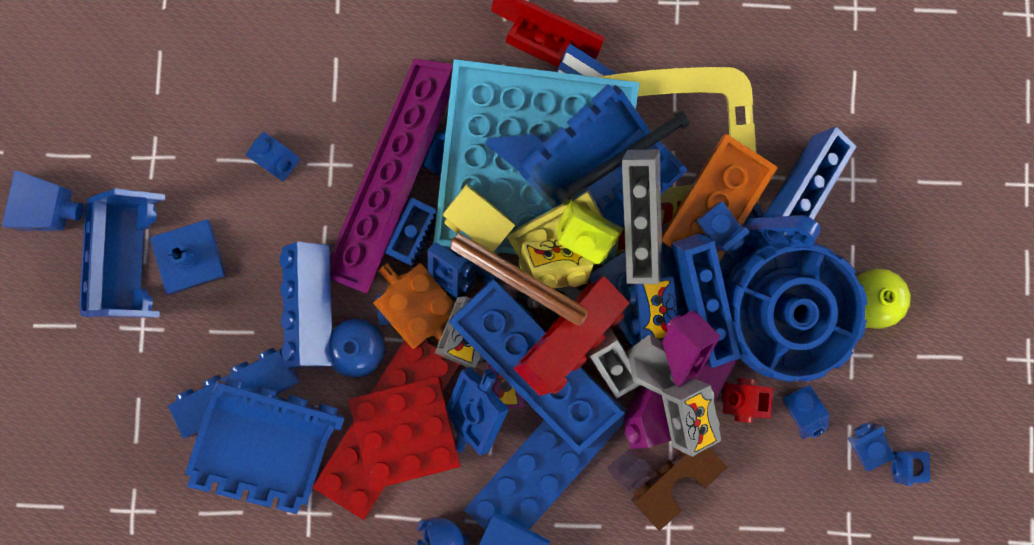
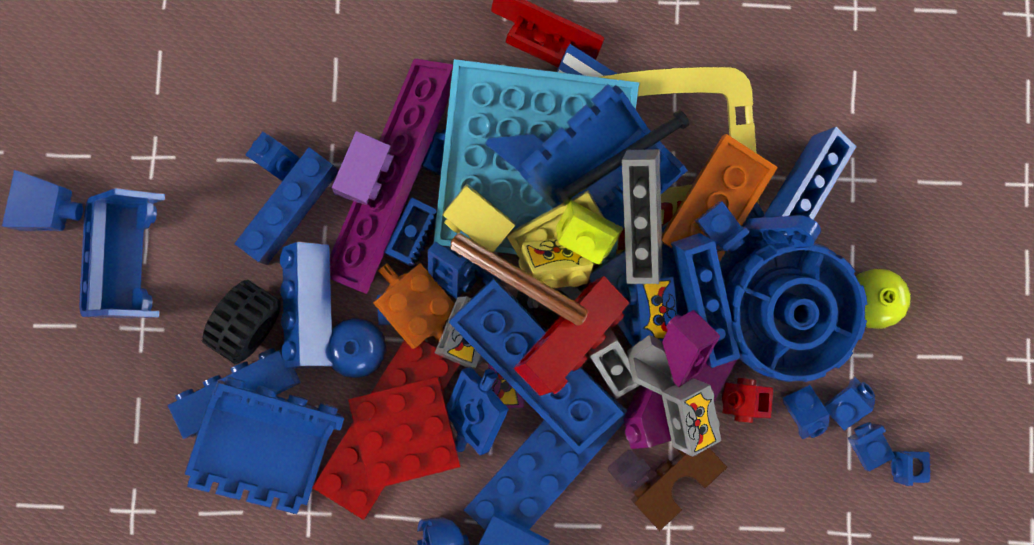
(188, 257): blue tile -> none
(241, 321): none -> black tyre
(287, 207): none -> blue brick
(362, 168): none -> medium lavender slope
(851, 403): none -> blue bracket

